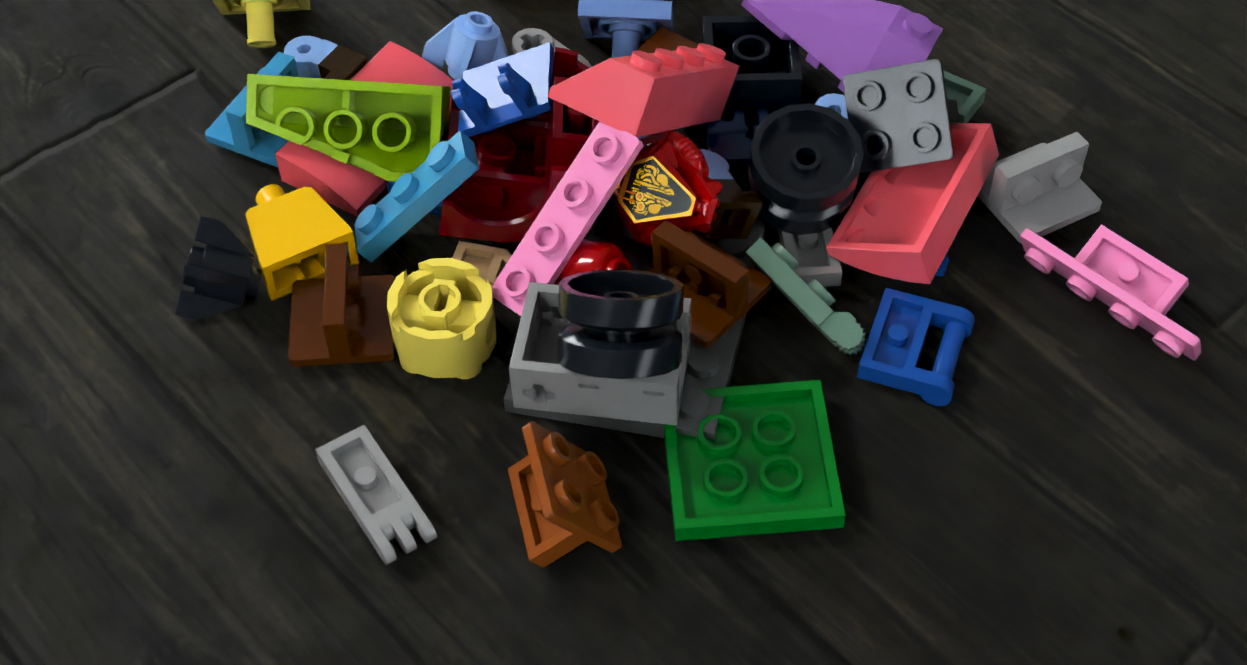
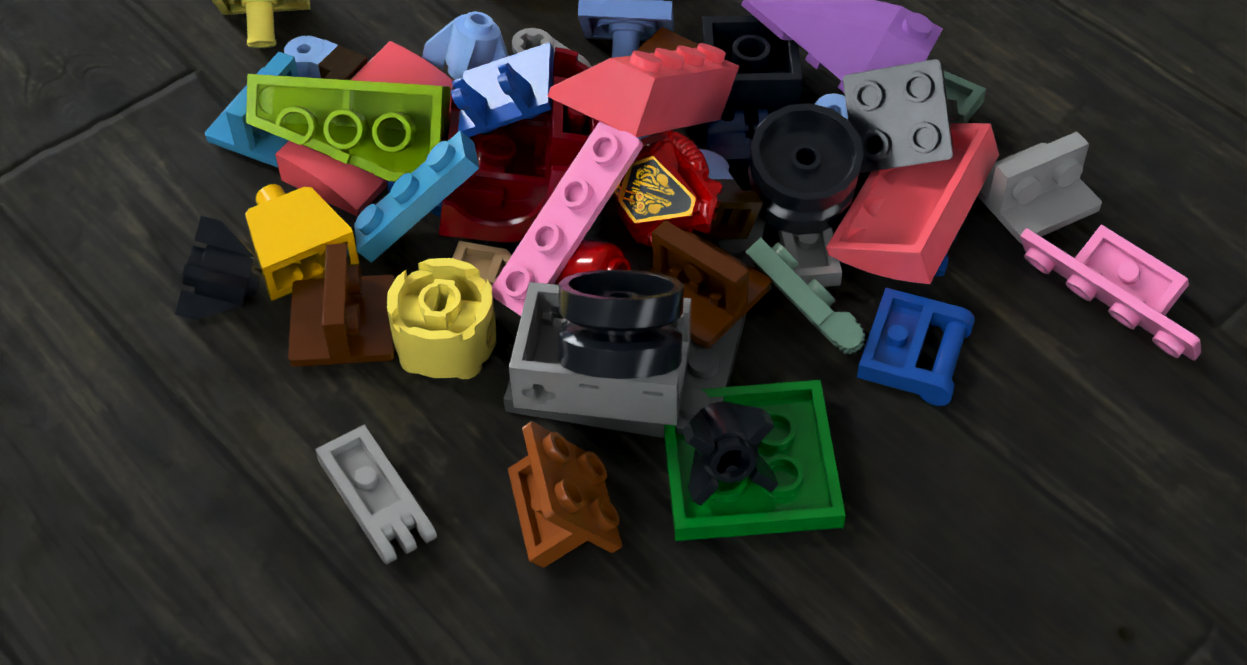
(727, 448): none -> black brick

